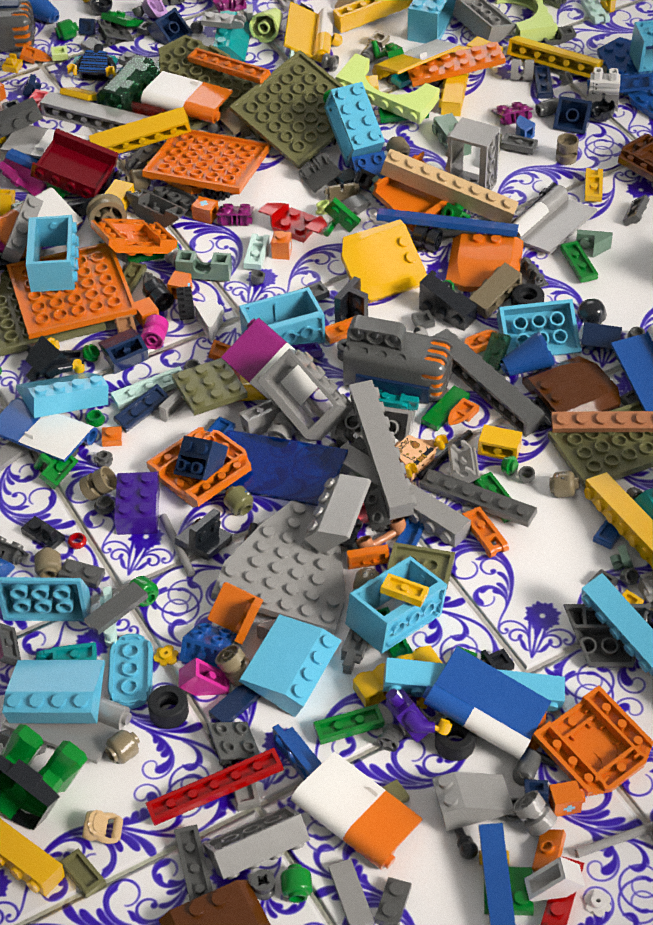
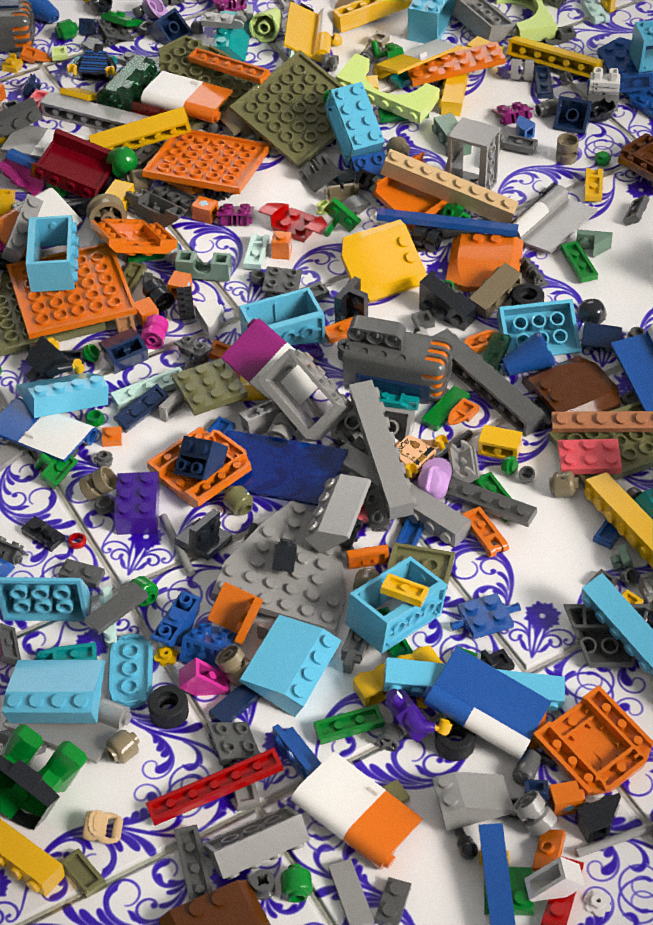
(47, 563): dark tan head -> none
(122, 161): none -> green helmet
(177, 620): none -> blue slope
(193, 348): none -> dark grey hinge
(281, 280): none -> dark grey hinge
(284, 555): none -> black slope
(397, 527): nougat bar -> none
(435, 477): none -> lavender piece
(485, 616): none -> blue plate
(590, 456): none -> coral plate
(597, 818): none -> black slope
(602, 158): none -> green plate

